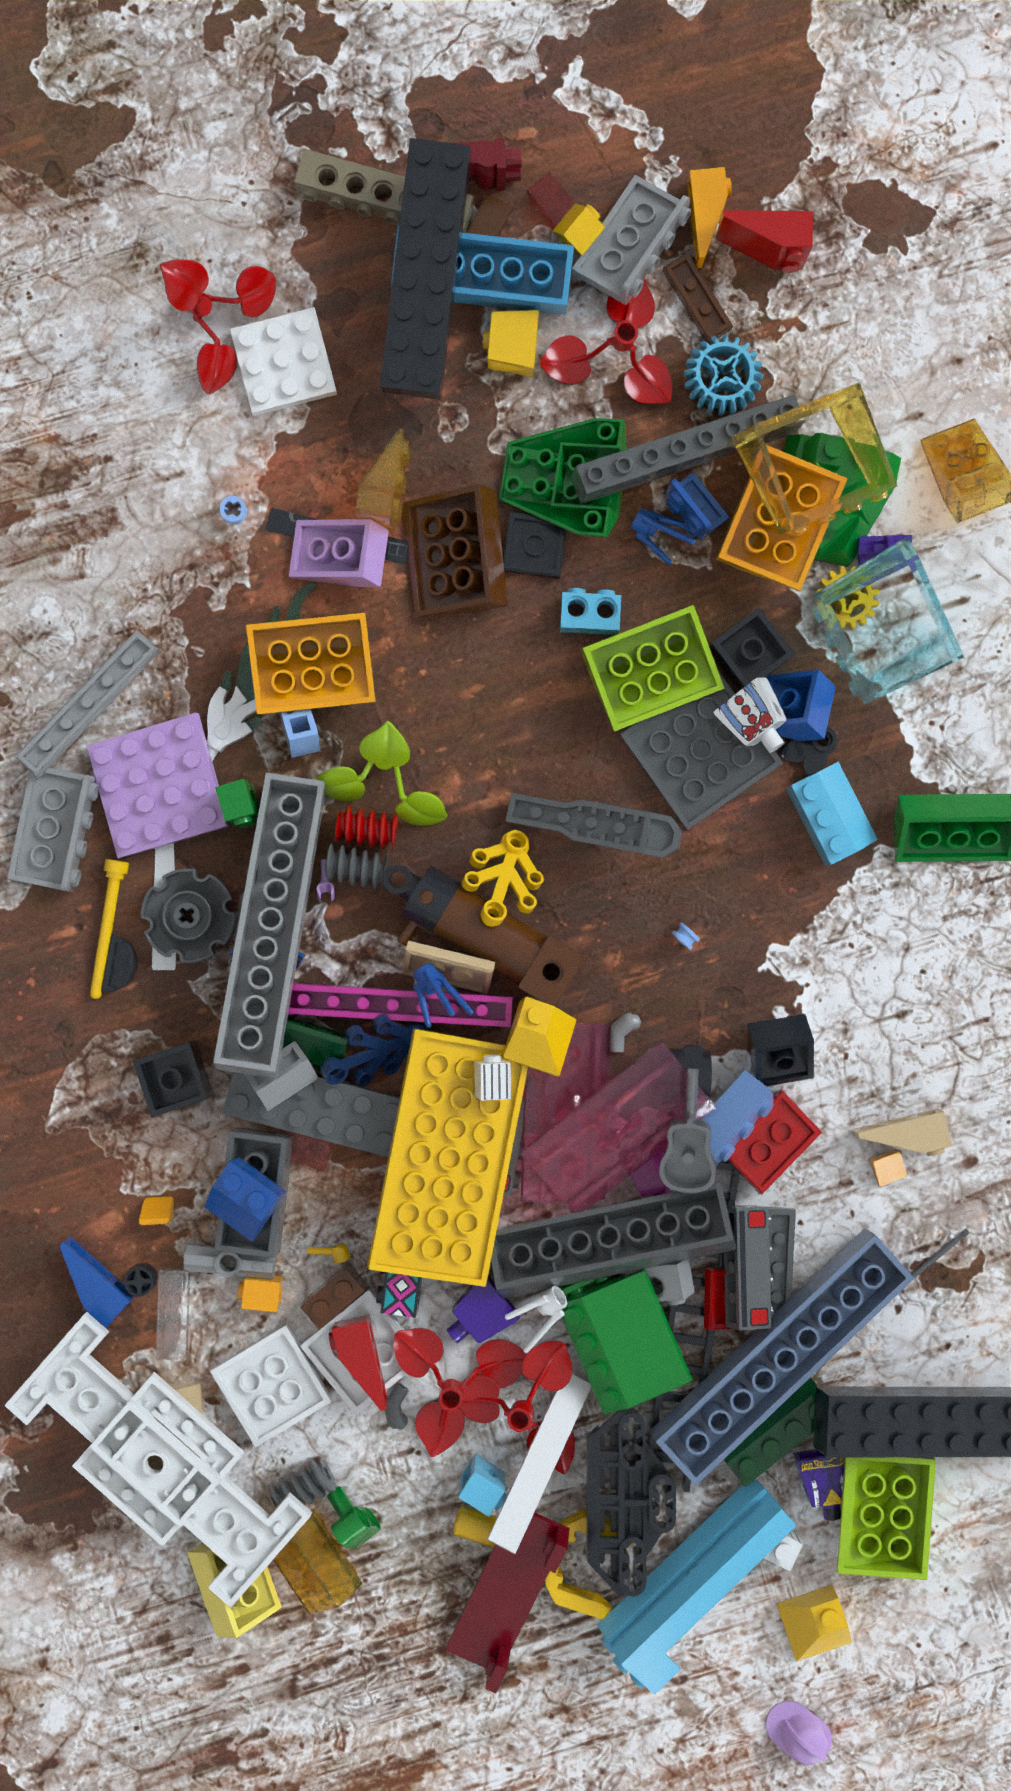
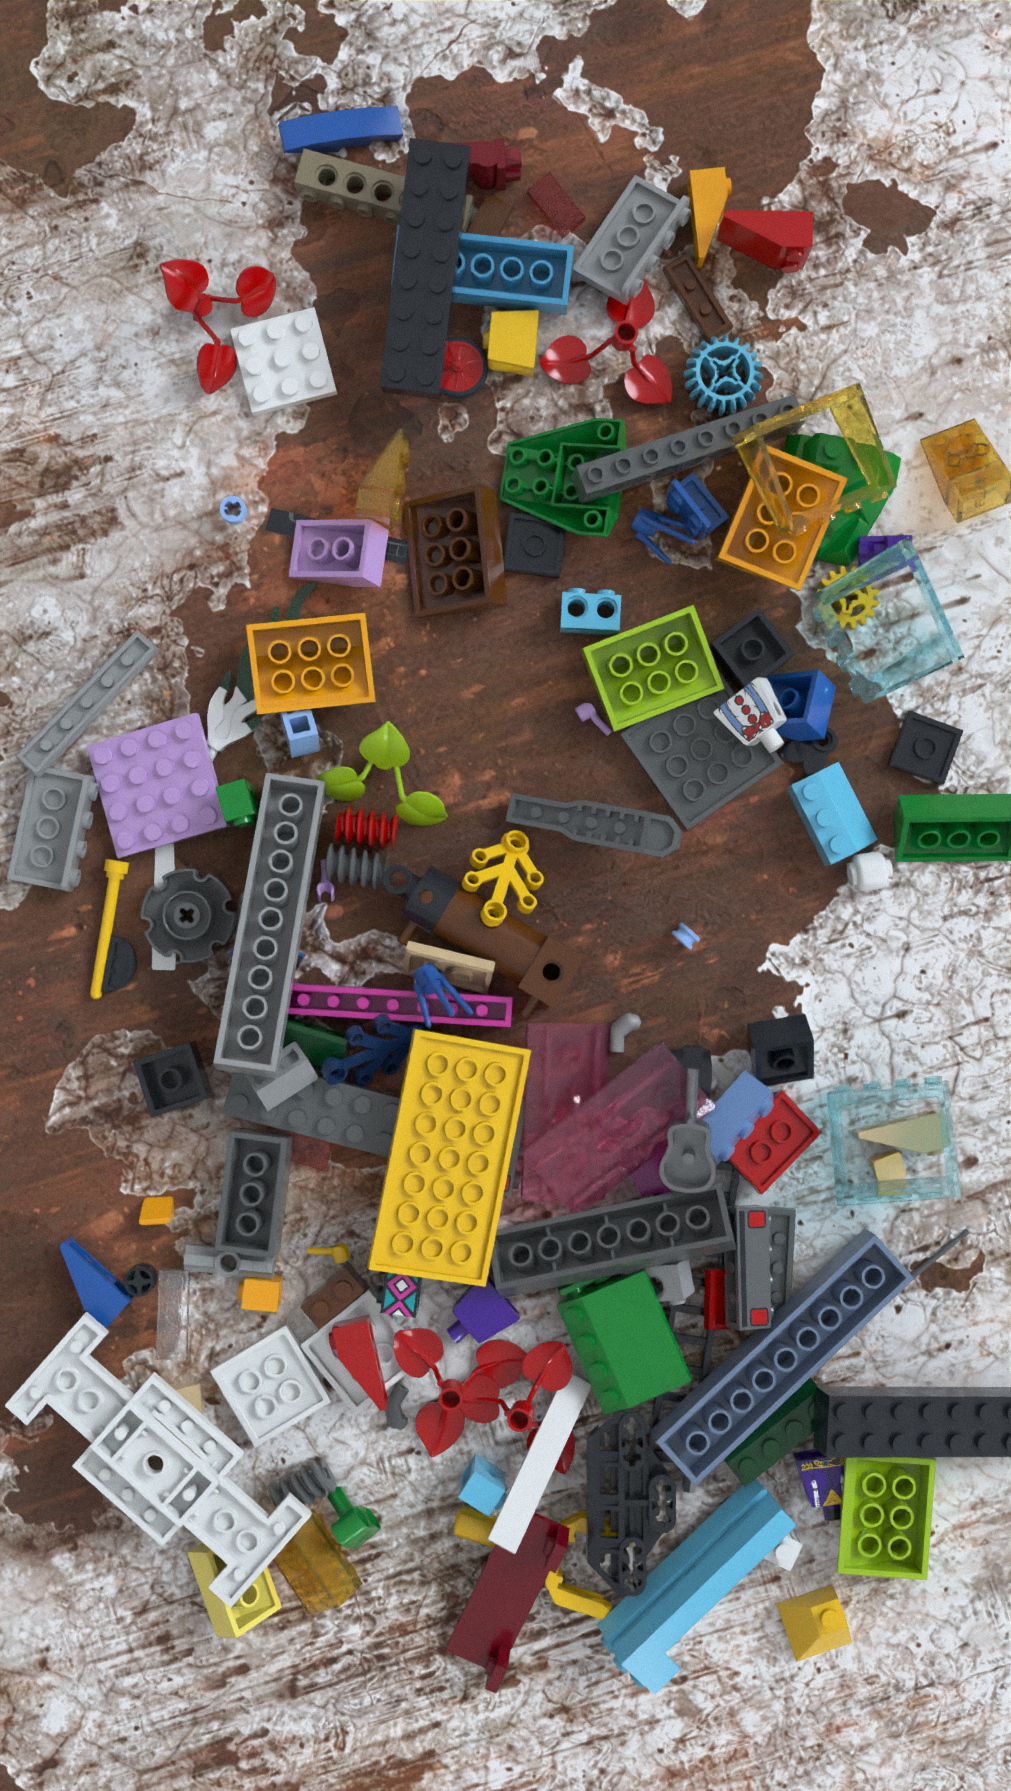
(244, 1198): blue slope -> none
(340, 129): none -> blue slope
(464, 368): none -> red wheel
(492, 1078): white brick -> none
(539, 1036): yellow slope -> none
(548, 1303): white plant -> none
(579, 227): yellow brick -> none
(587, 711): none -> lavender hand
(798, 1732): lavender piece -> none
(869, 871): none -> white head
(901, 1189): none -> clear light blue windscreen
(925, 747): none -> black tile

